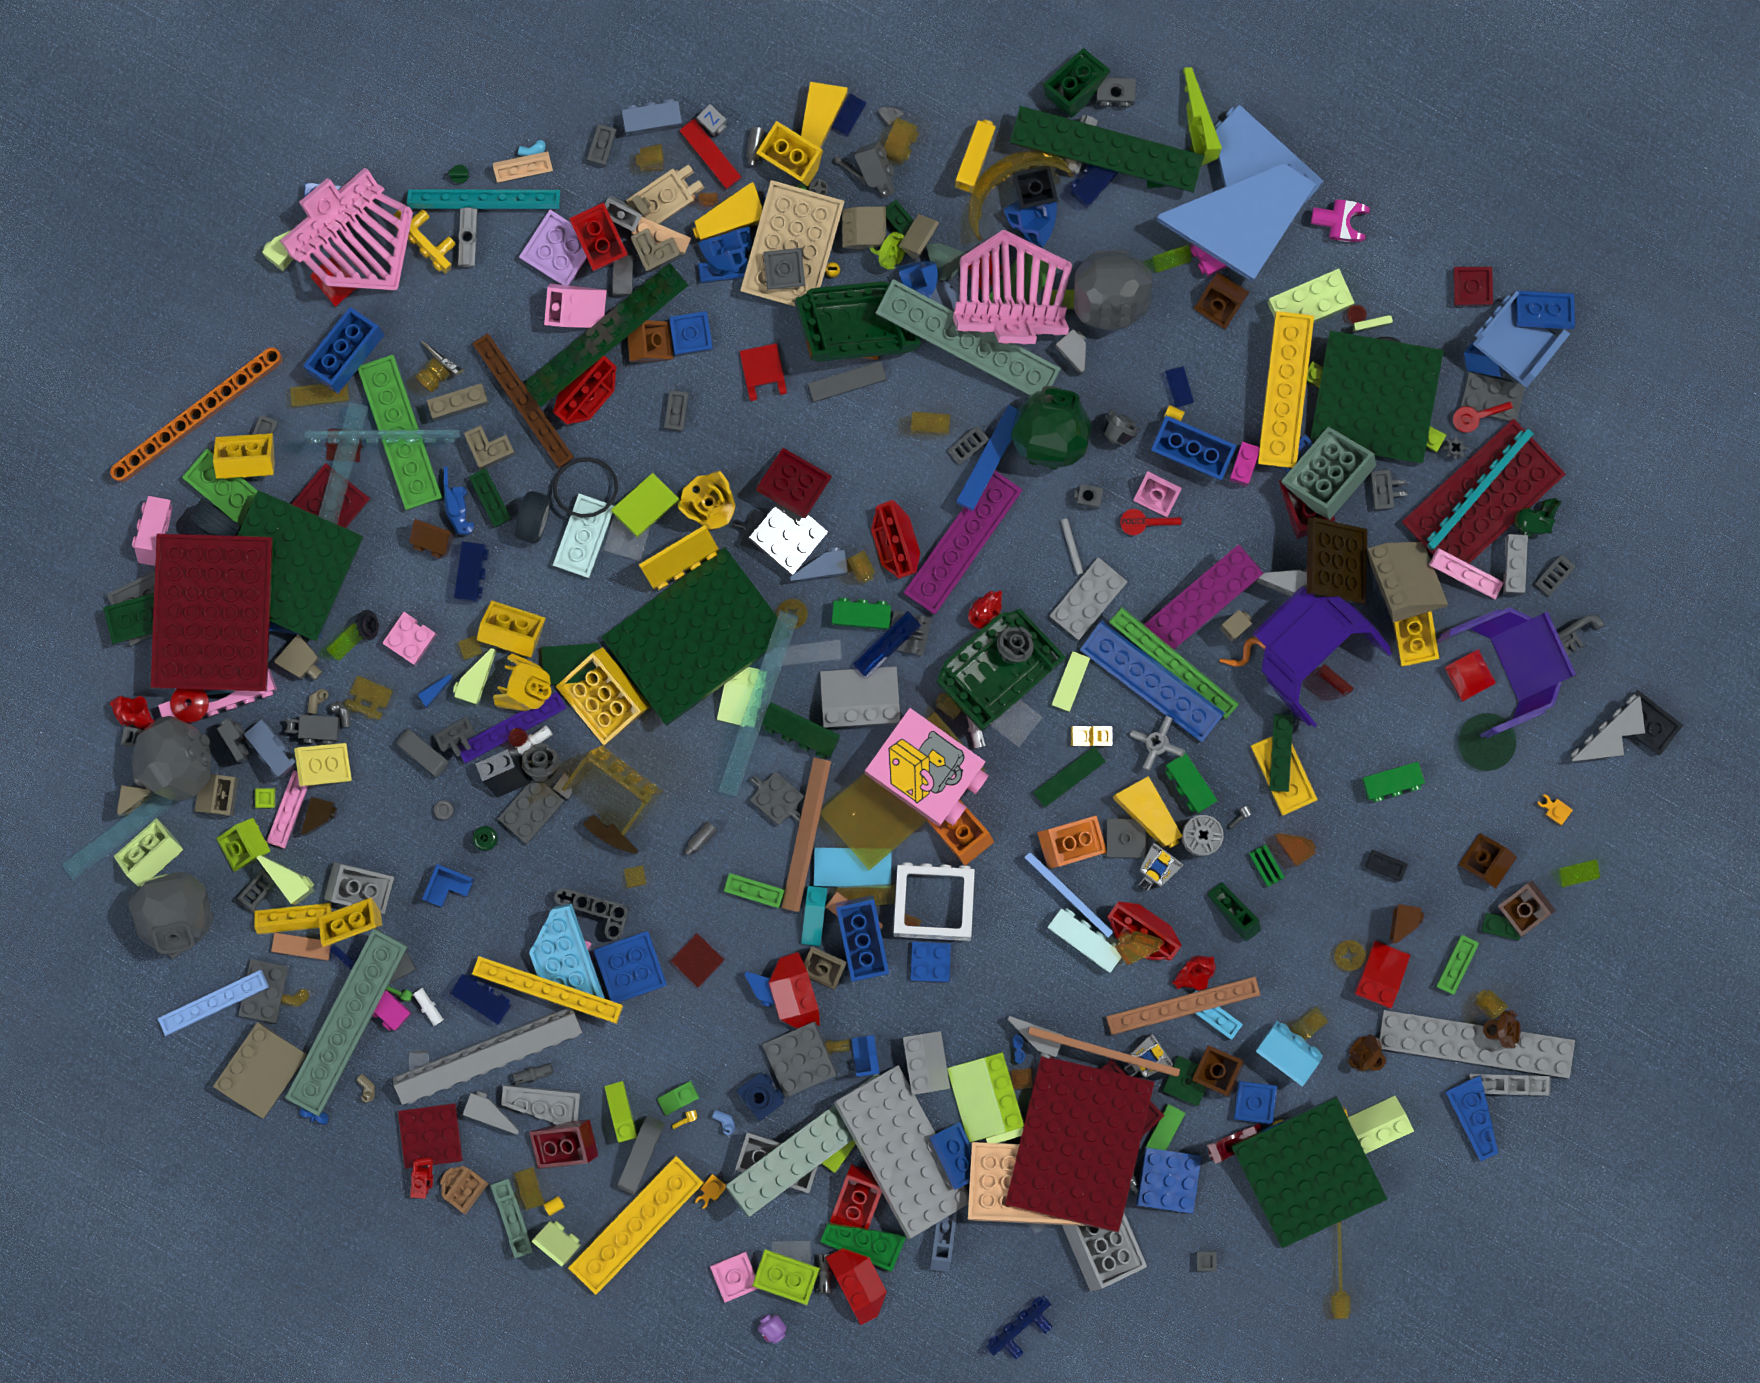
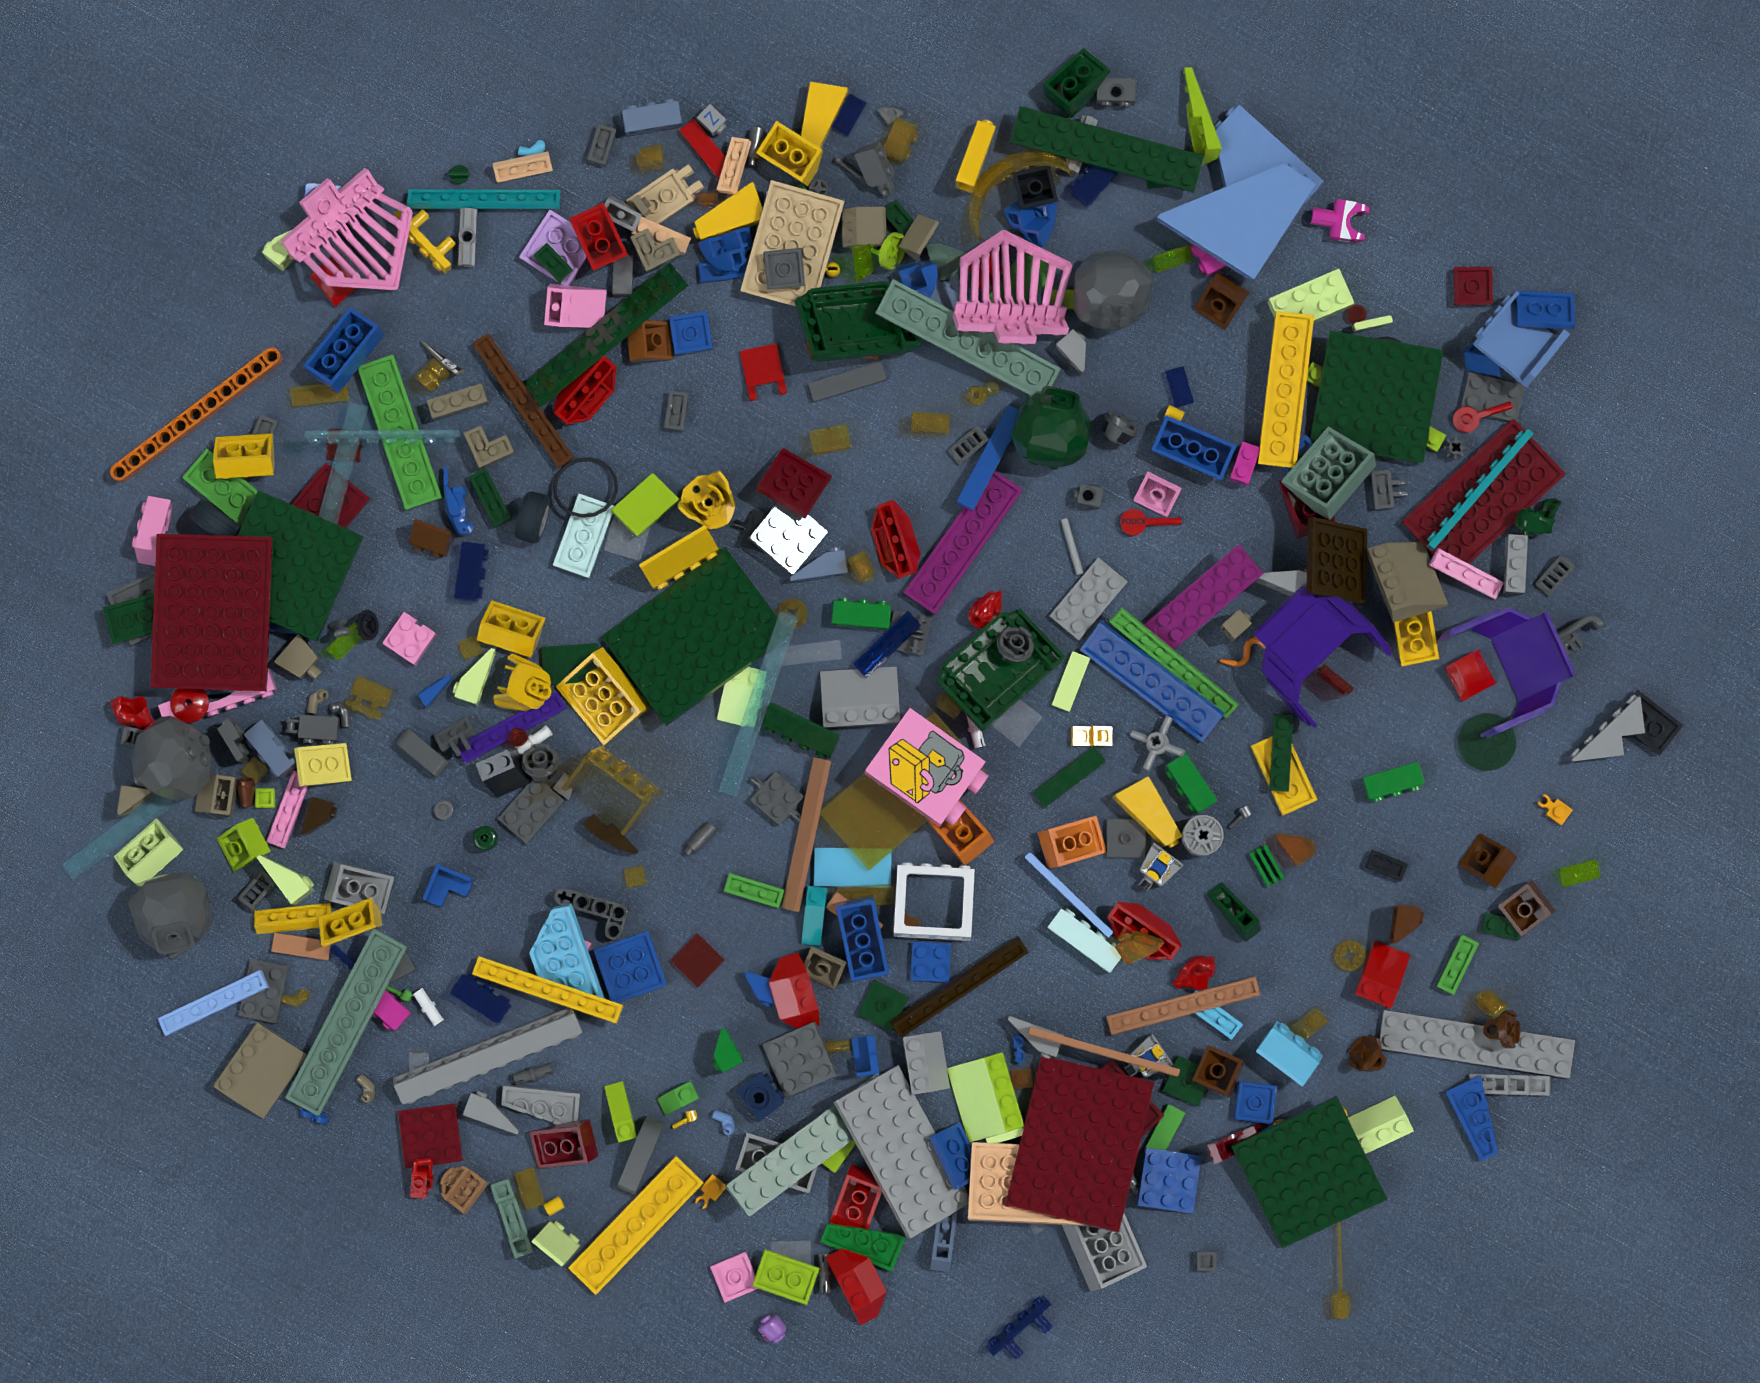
(246, 791): none -> copper cone
(255, 770): none -> clear yellow tile
(340, 630): none -> dark grey piece
(553, 263): none -> dark green plate
(726, 1053): none -> green slope
(733, 165): none -> light nougat plate
(830, 439): none -> clear yellow panel
(862, 261): none -> clear neon green slope
(882, 1005): none -> dark green plate
(959, 987): none -> dark brown plate
(991, 389): none -> clear yellow plate

